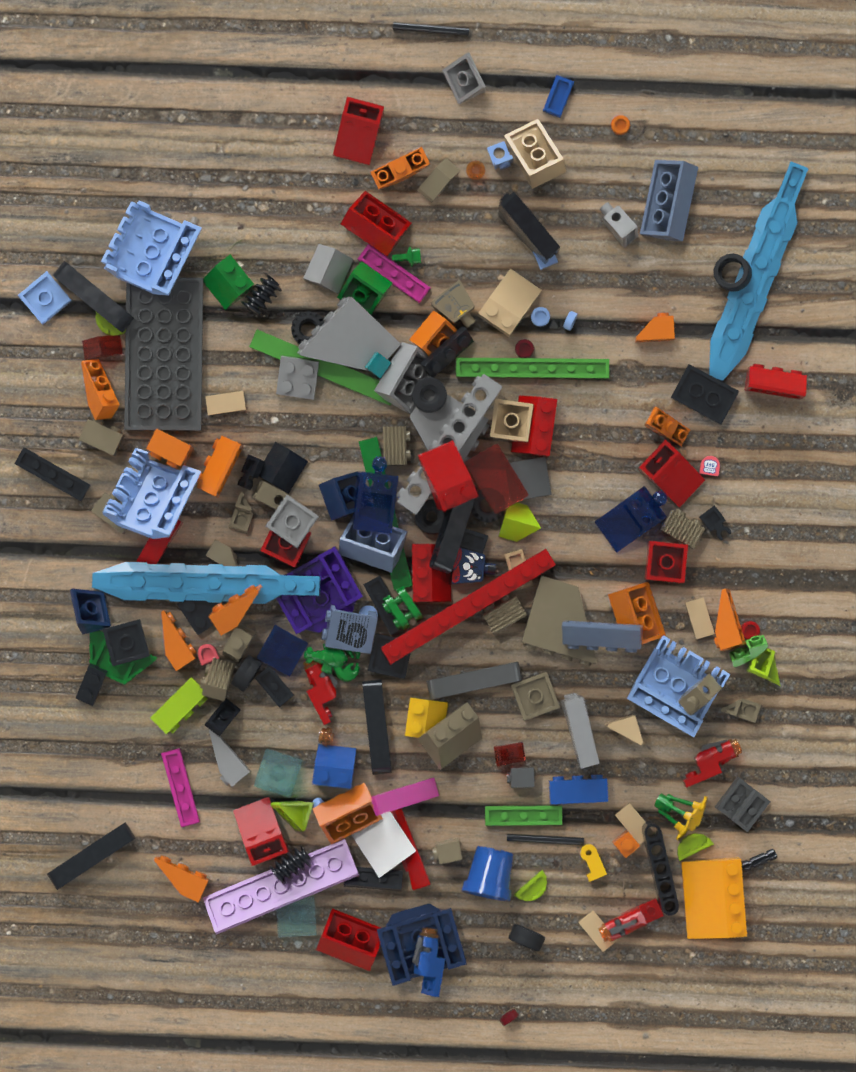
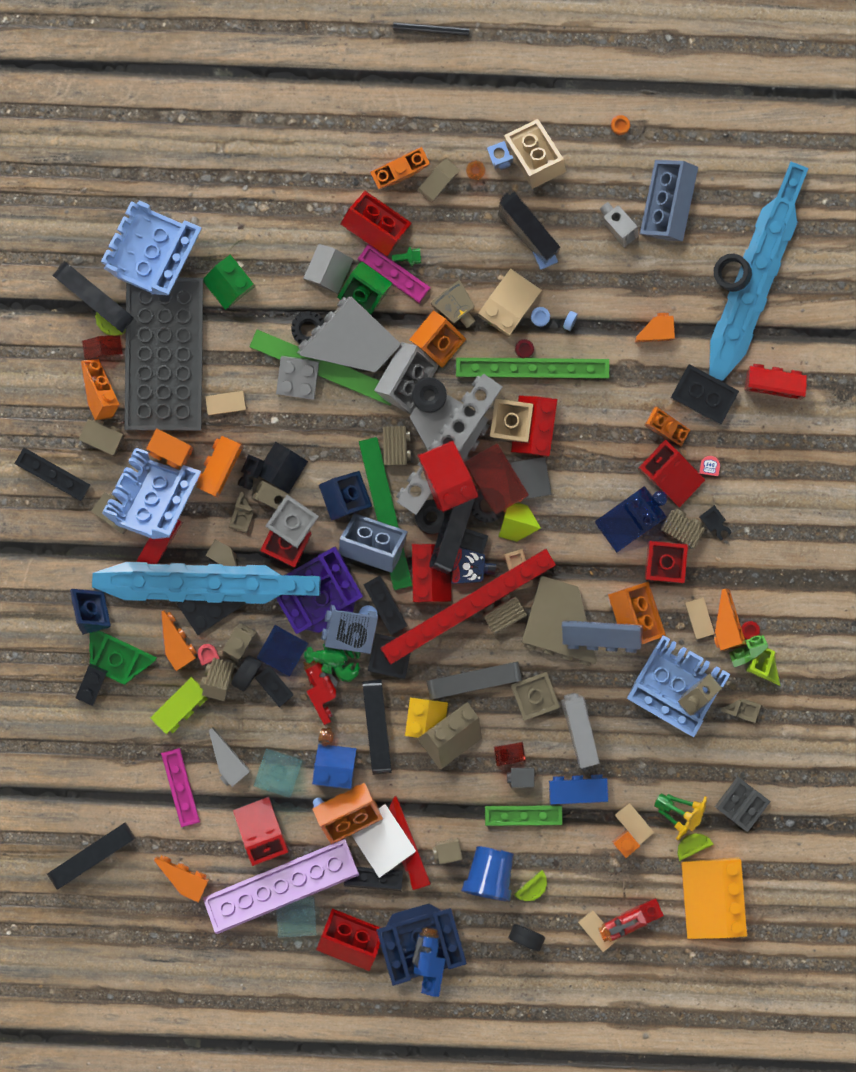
(44, 298): light blue tile -> none
(126, 642): black plate -> none
(222, 717): black plate -> none
(229, 615): orange slope -> none
(262, 295): black piece -> none
(291, 865): black piece -> none
(294, 813): lime slope -> none
(358, 130): red slope -> none
(375, 503): clear blue slope -> none
(378, 364): teal slope -> none
(401, 620): green brick -> none
(404, 796): dark pink tile -> none
(447, 352): black plate -> none
(464, 79): light grey slope -> none
(508, 1017): dark red tile -> none
(545, 839): black bar -> none
(558, 96): blue tile -> none
(591, 856): yellow leg -> none
(627, 727): tan slope -> none
(665, 876): black beam -> none
(710, 758): red plate -> none
(758, 860): black axle -> none

